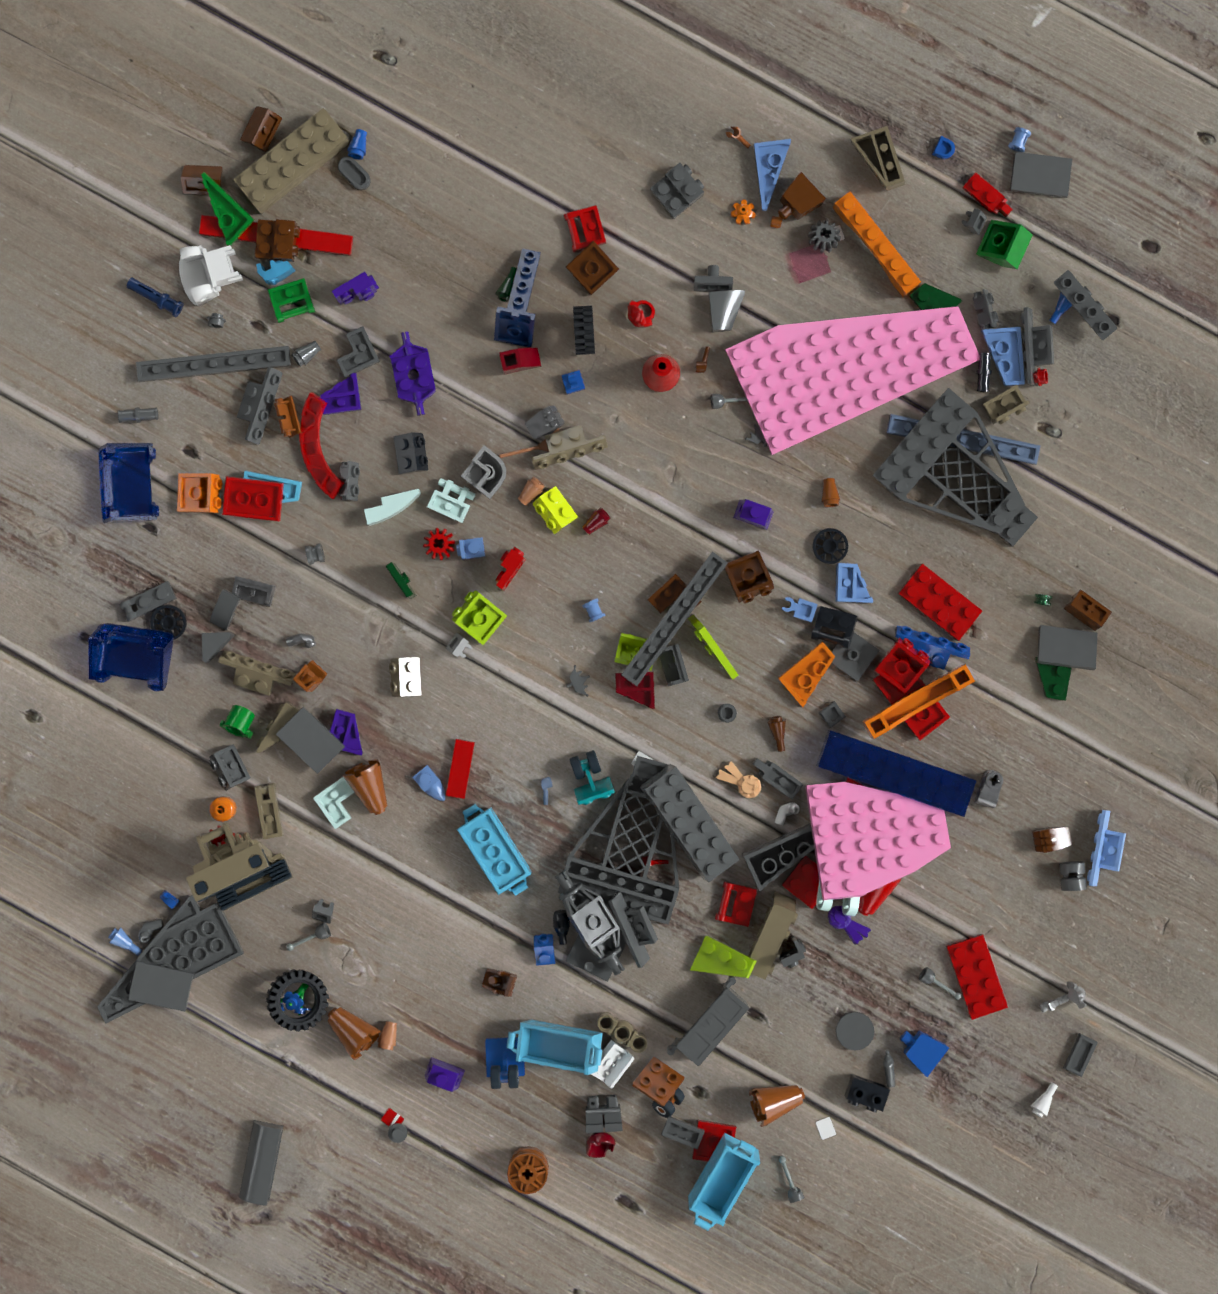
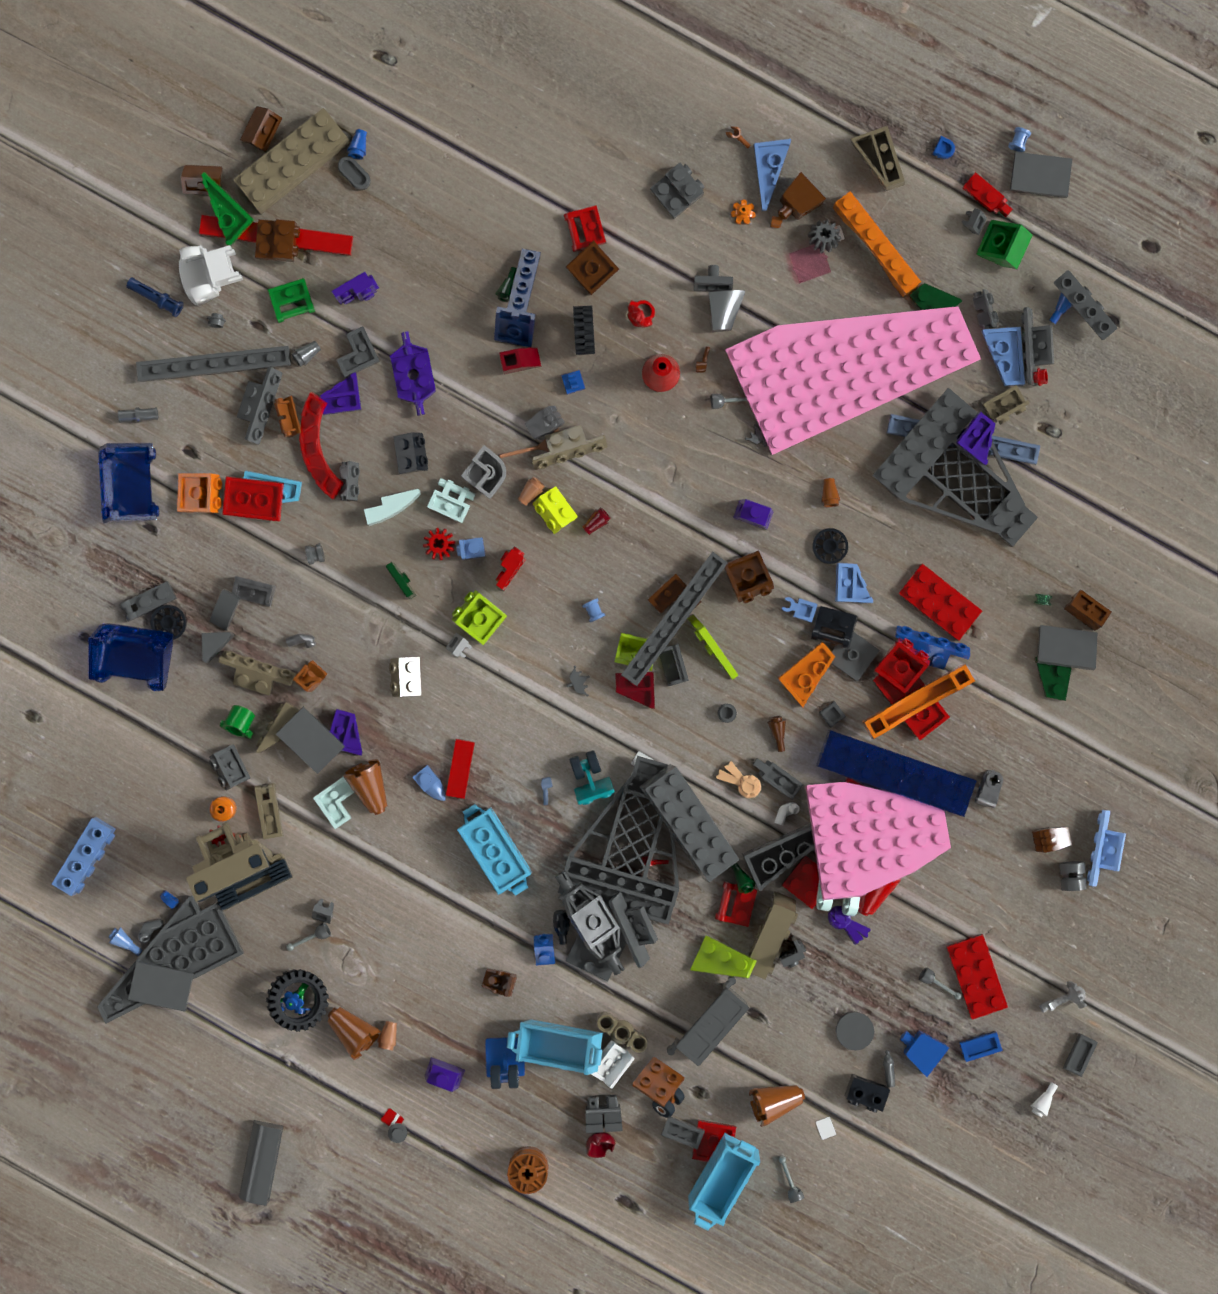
(83, 856): none -> medium blue brick
(277, 273): dark azure hand -> none
(744, 882): none -> dark green cone
(978, 437): none -> dark purple wing
(980, 1046): none -> blue tile
(984, 372): black pin -> none

